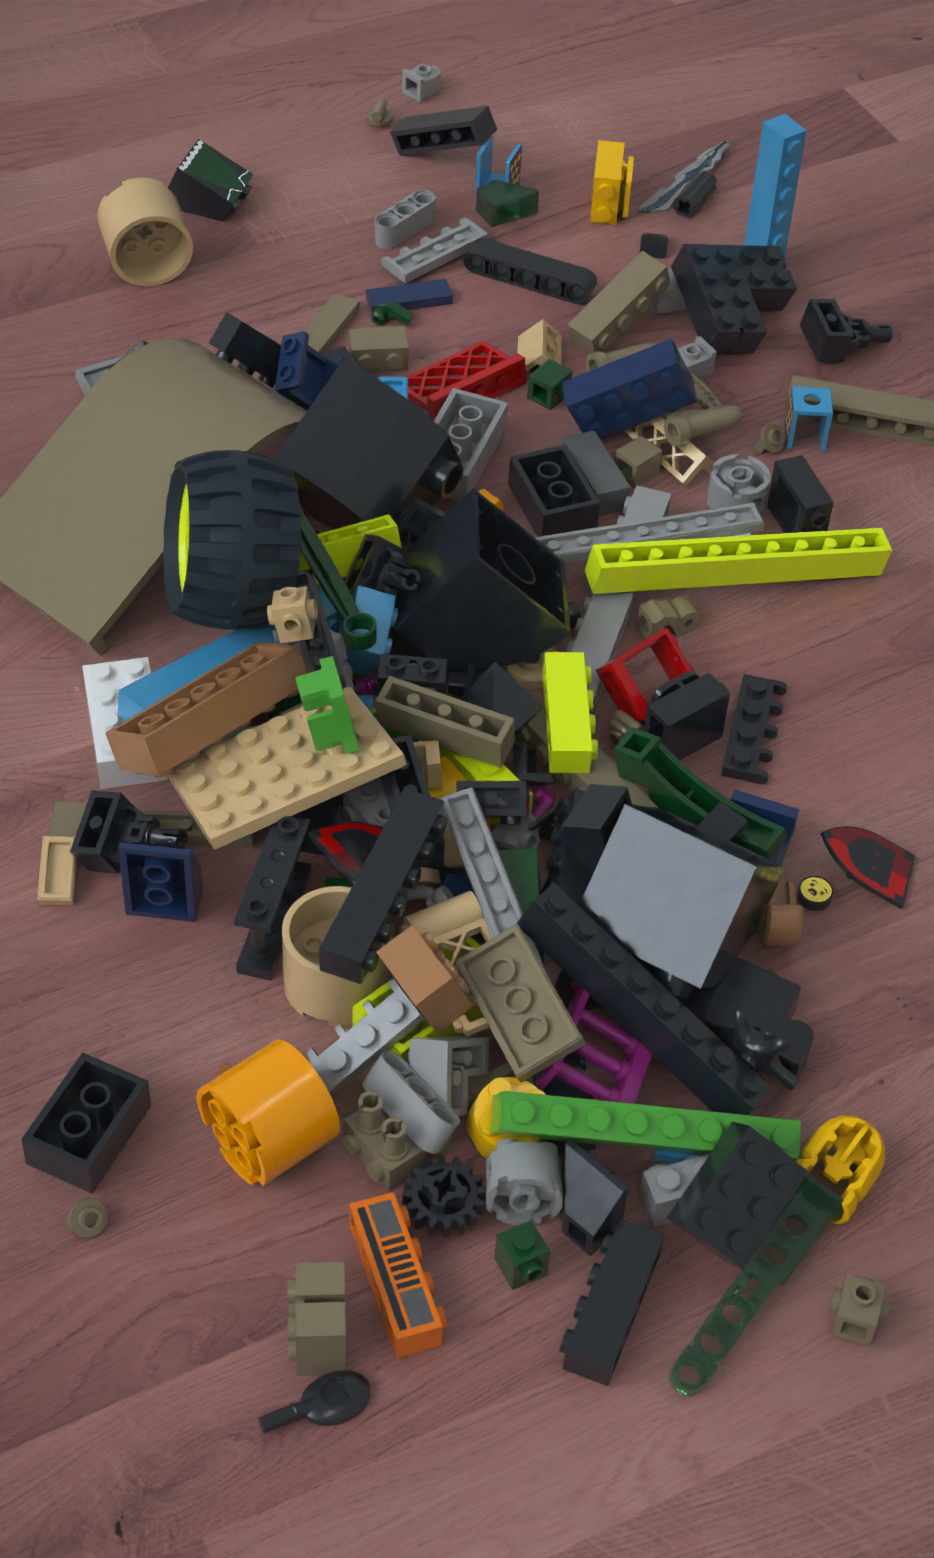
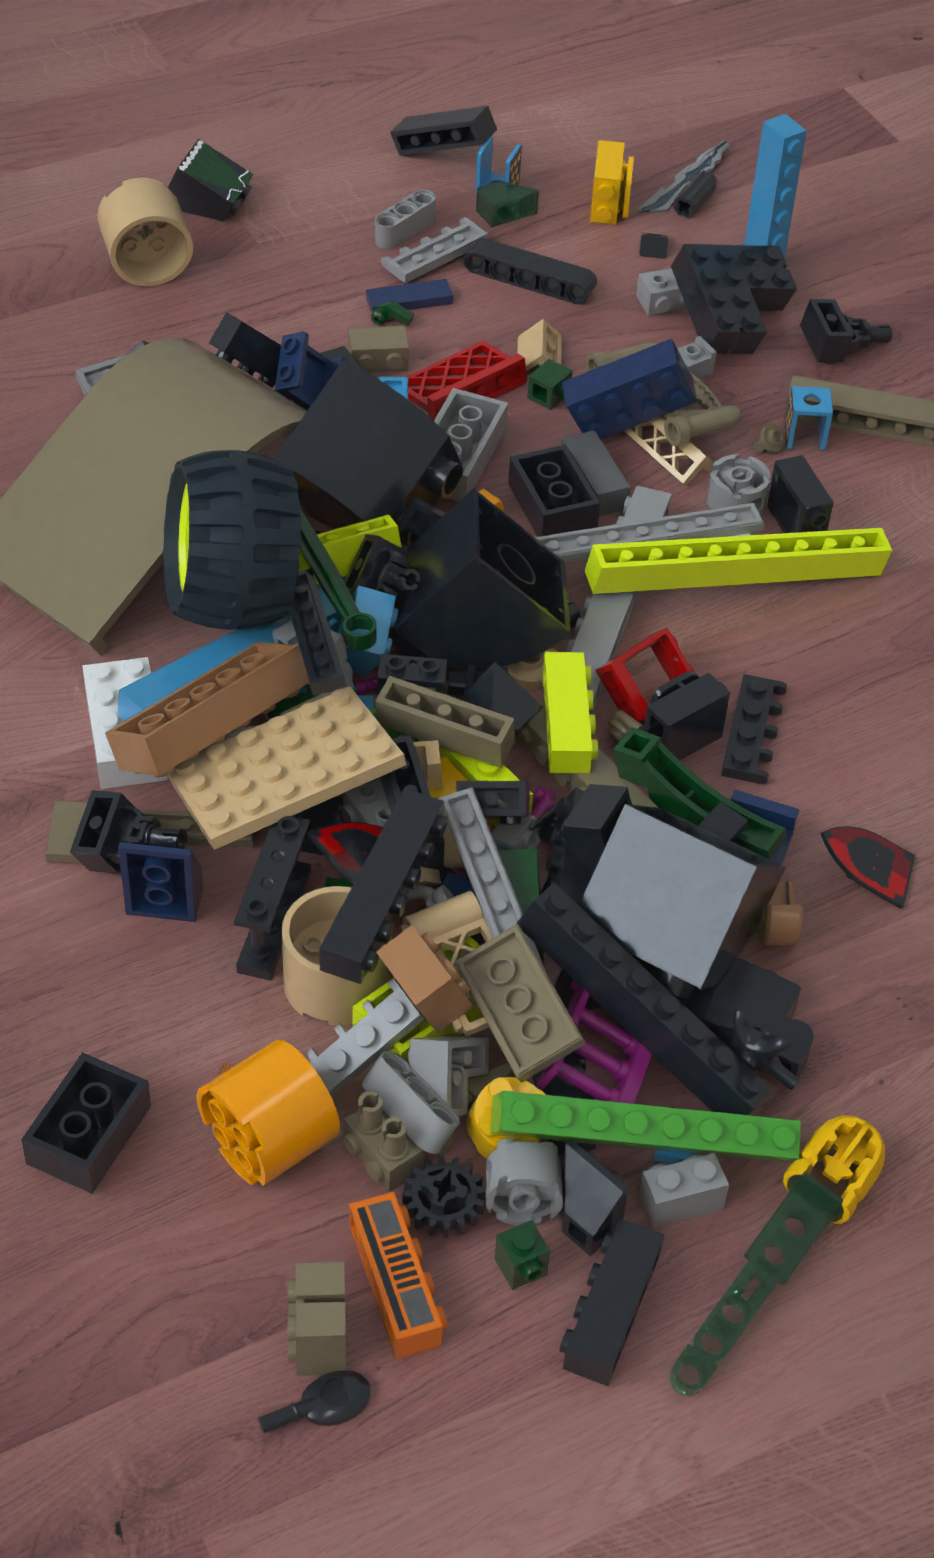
(57, 871): tan tile -> none
(87, 1217): dark tan plate -> none
(293, 614): tan brick -> none
(321, 690): bright green panel -> none
(331, 321): dark tan tile -> none
(379, 115): dark tan plate -> none
(421, 82): light grey brick -> none
(526, 767): black tile -> none
(619, 303): dark tan brick -> none
(638, 461): dark tan brick -> none
(677, 613): dark tan leg -> none
(737, 1194): black brick -> none
(815, 893): tile -> none
(858, 1309): dark tan brick -> none

